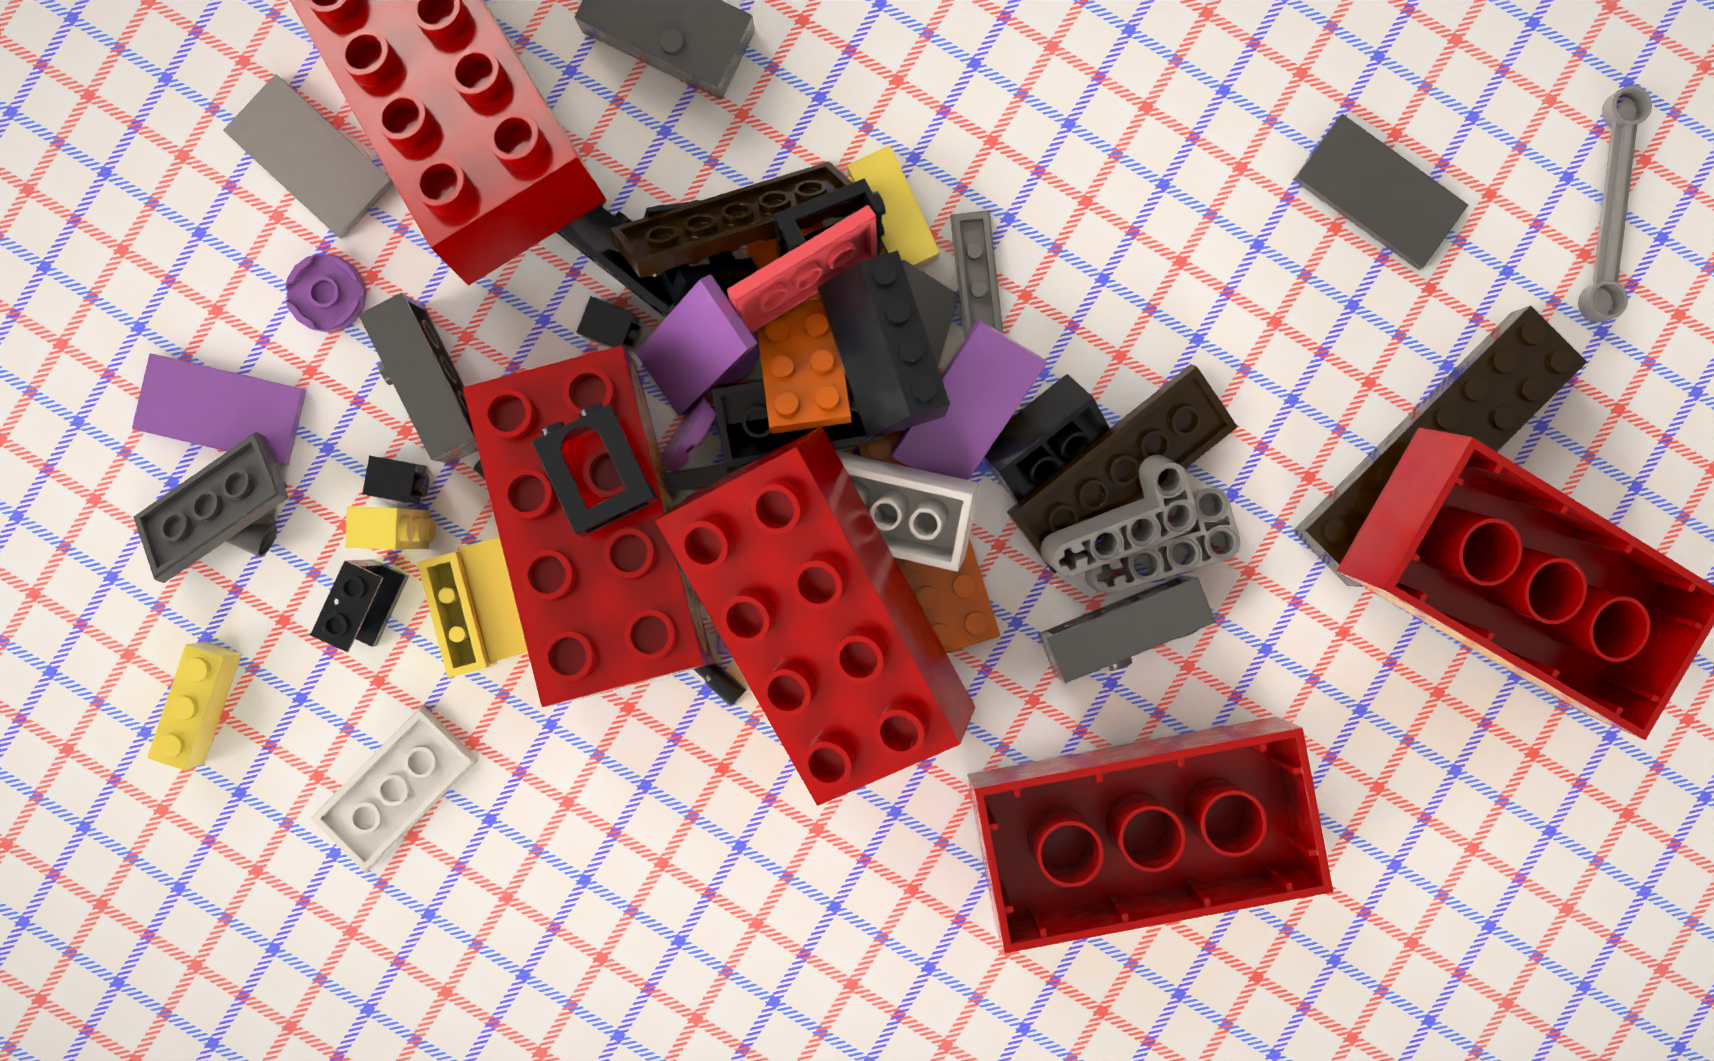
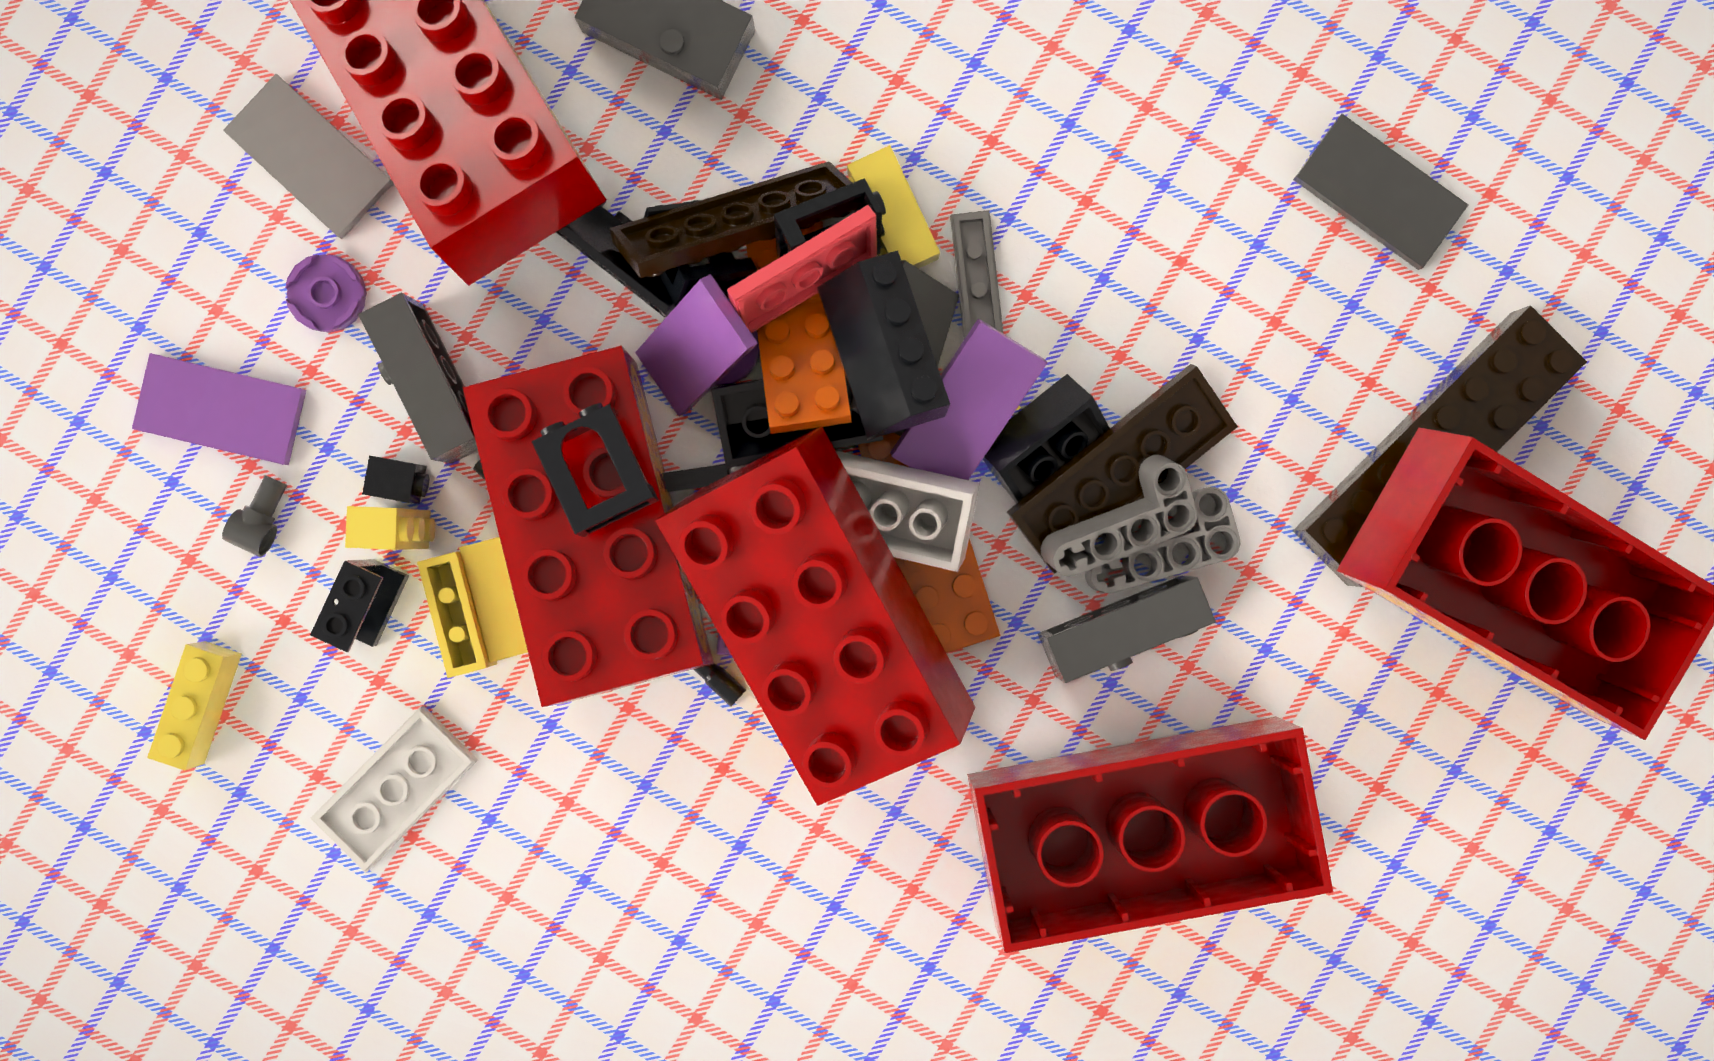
(210, 507): dark grey tile -> none
(609, 325): black brick -> none
(688, 435): medium lavender tile -> none
(1615, 203): light grey piece -> none

